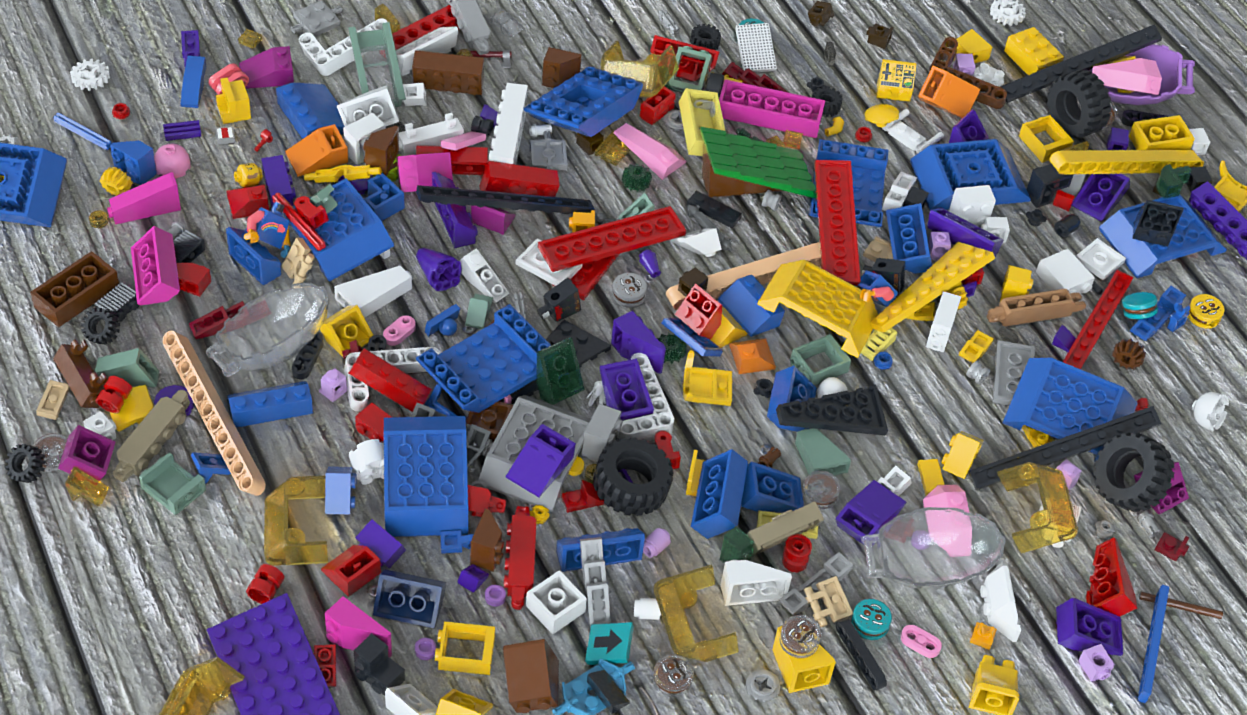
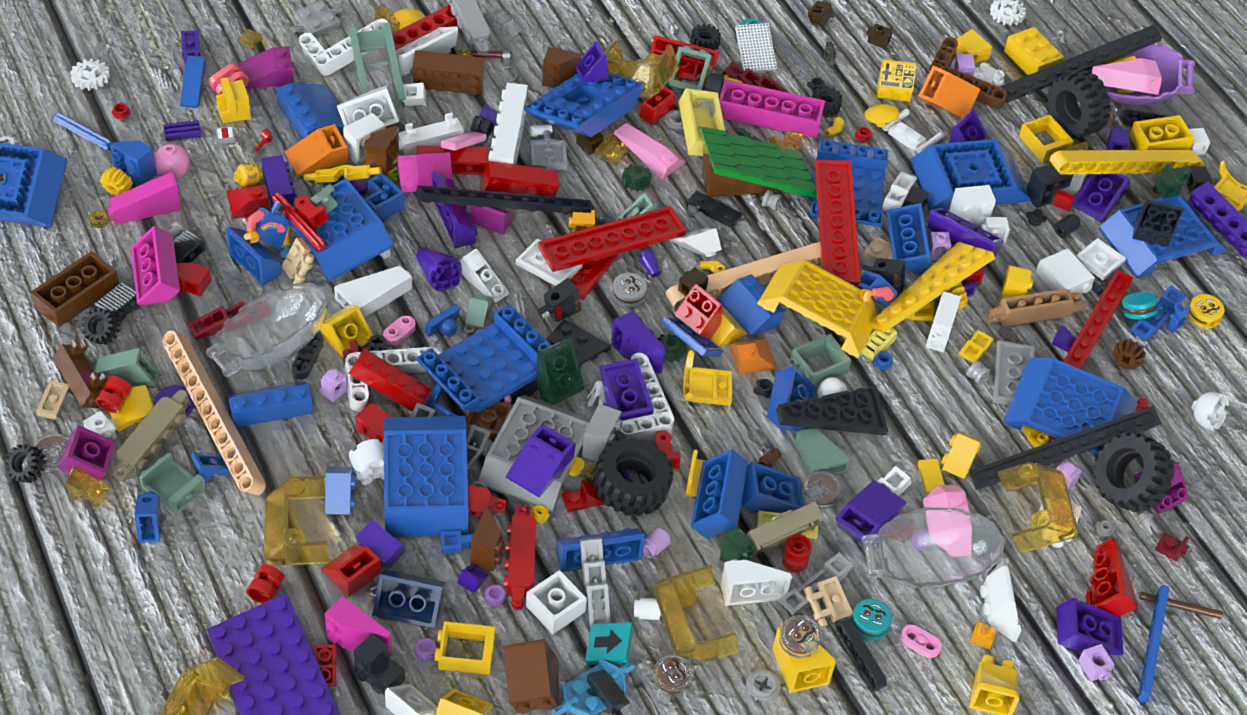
(148, 507): none -> blue torso
(408, 16): none -> yellow dish
(593, 64): none -> dark purple slope
(714, 266): none -> yellow arm

